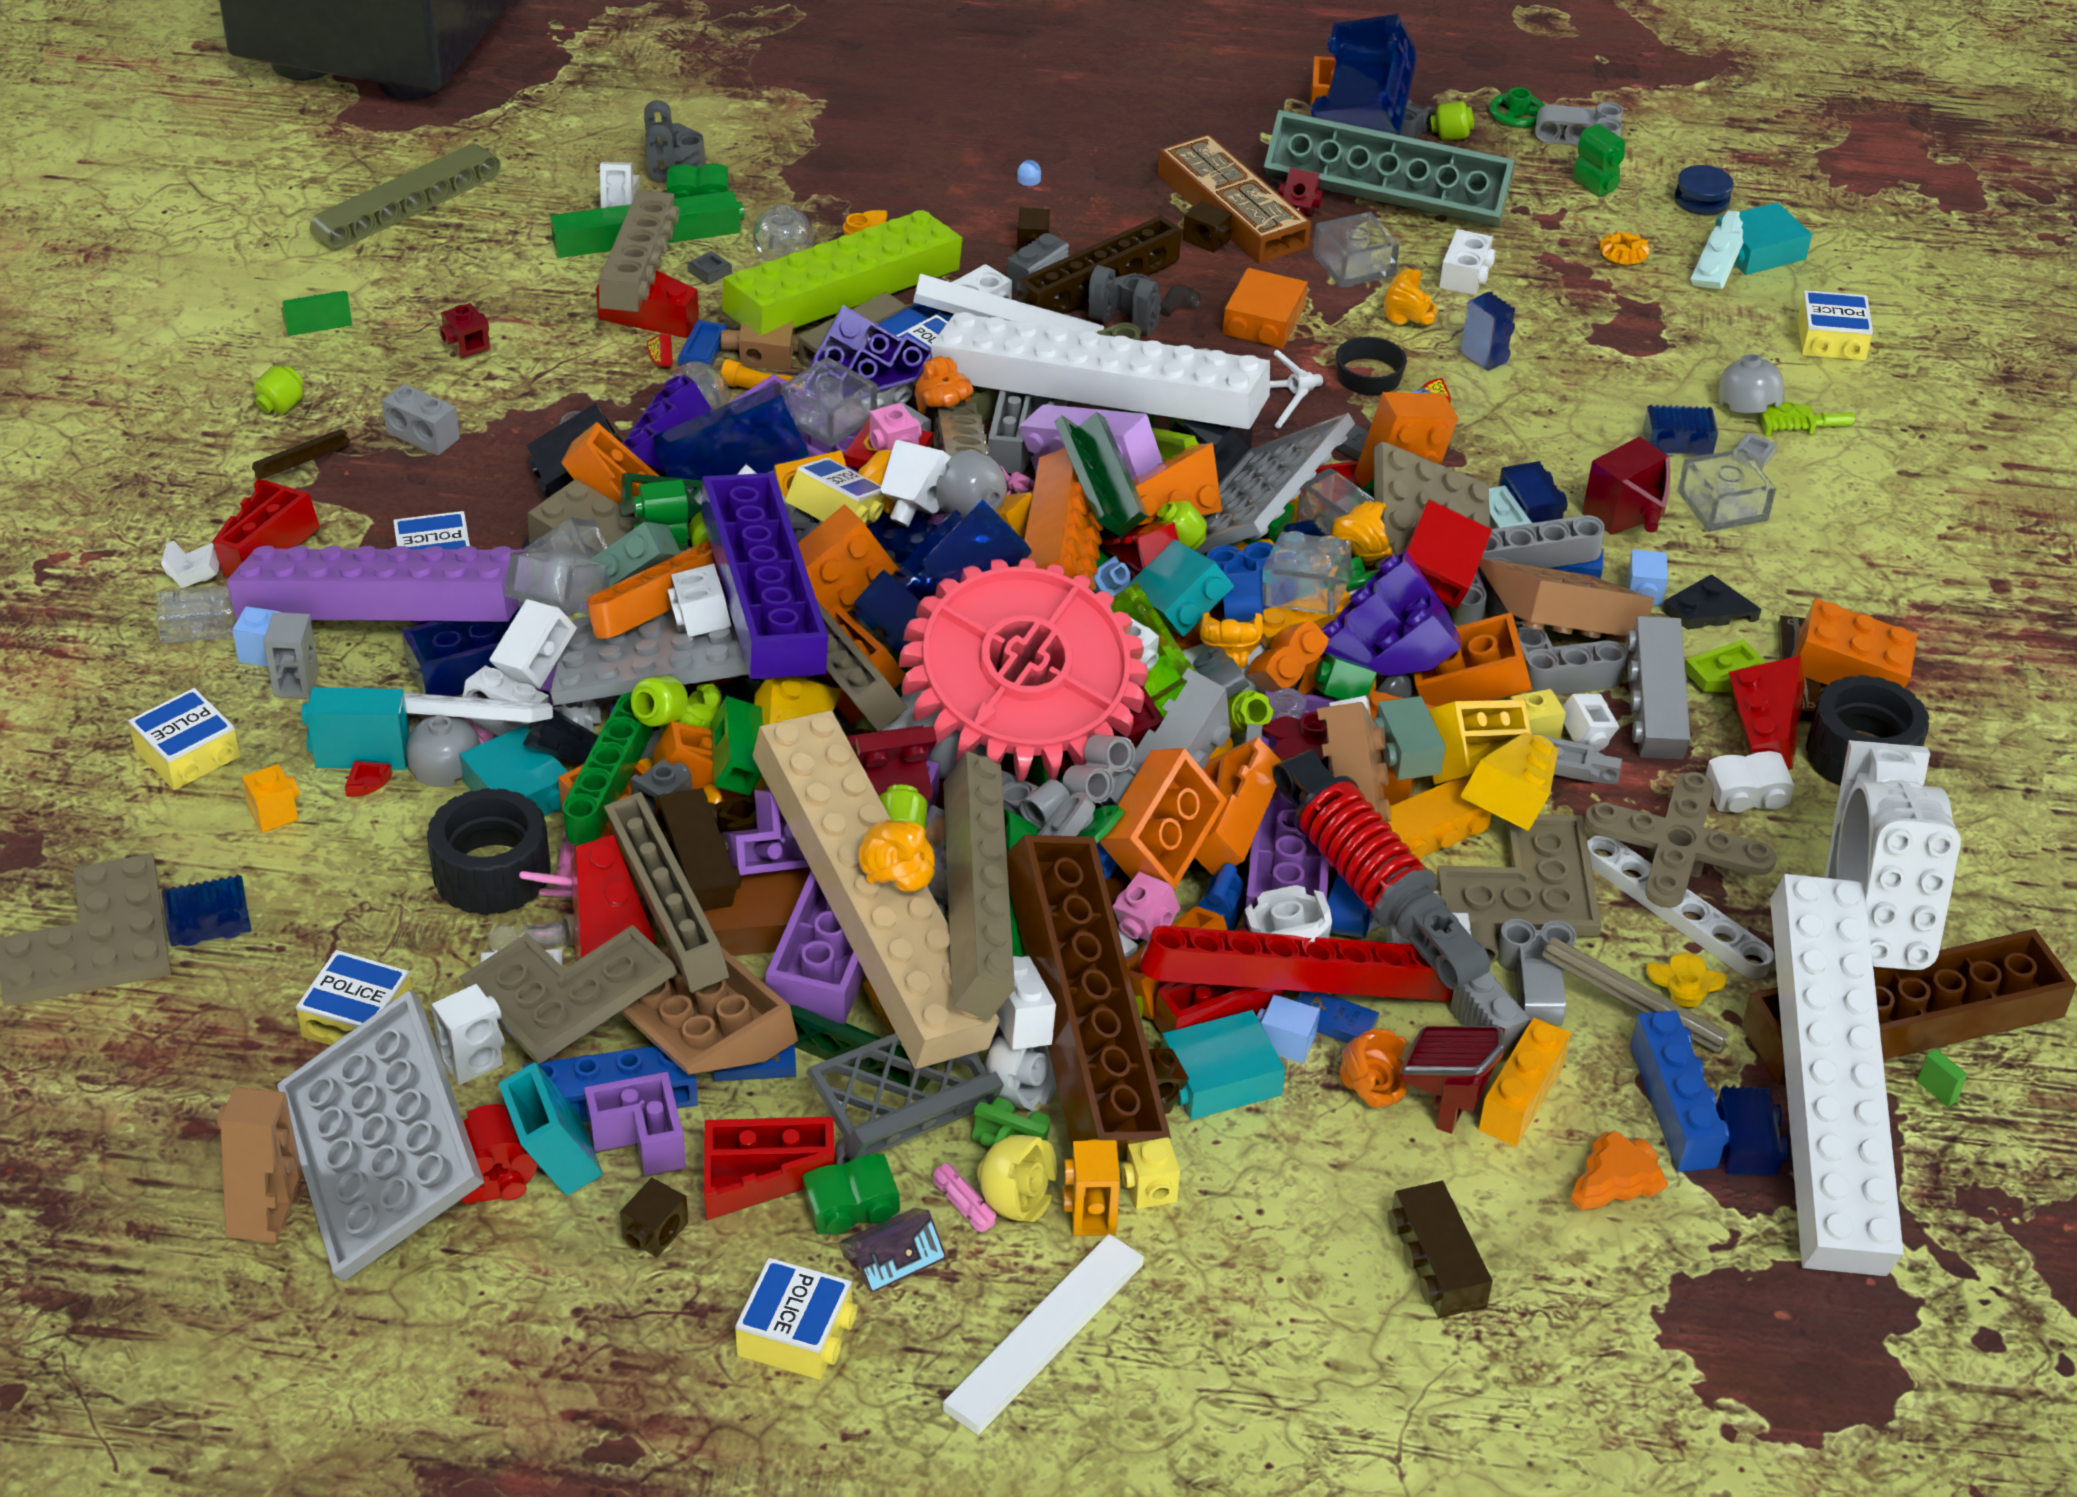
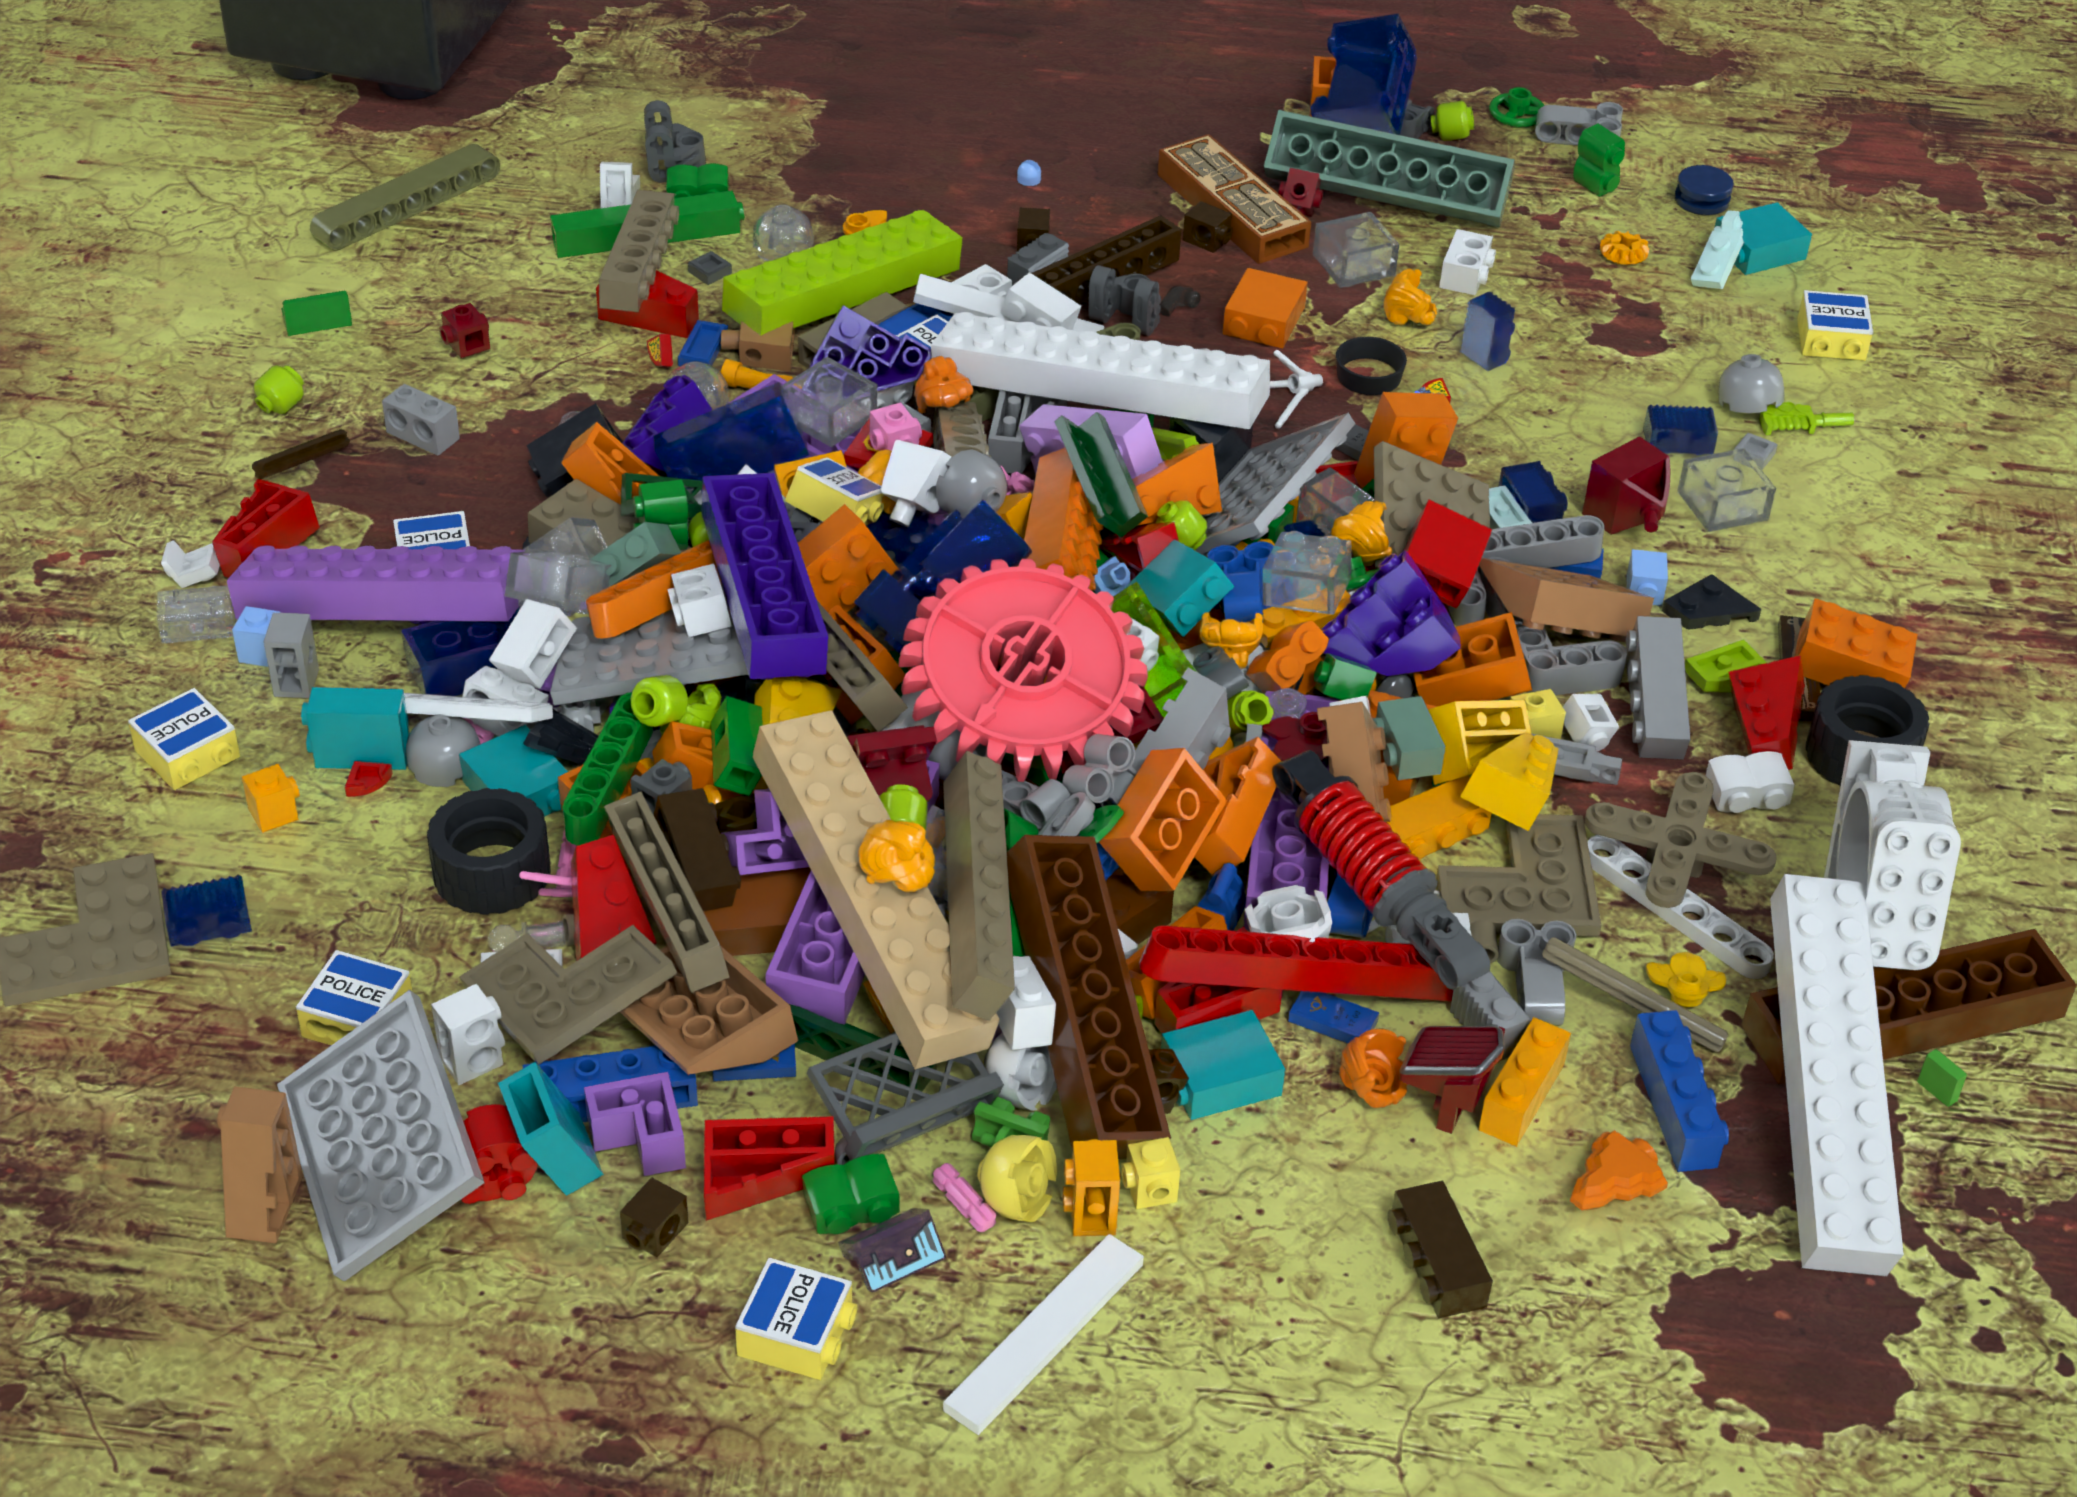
(1039, 303): none -> white brick
(1145, 905): bright pink brick -> none
(1290, 1027): light blue brick -> none
(1753, 1131): clear blue brick -> none

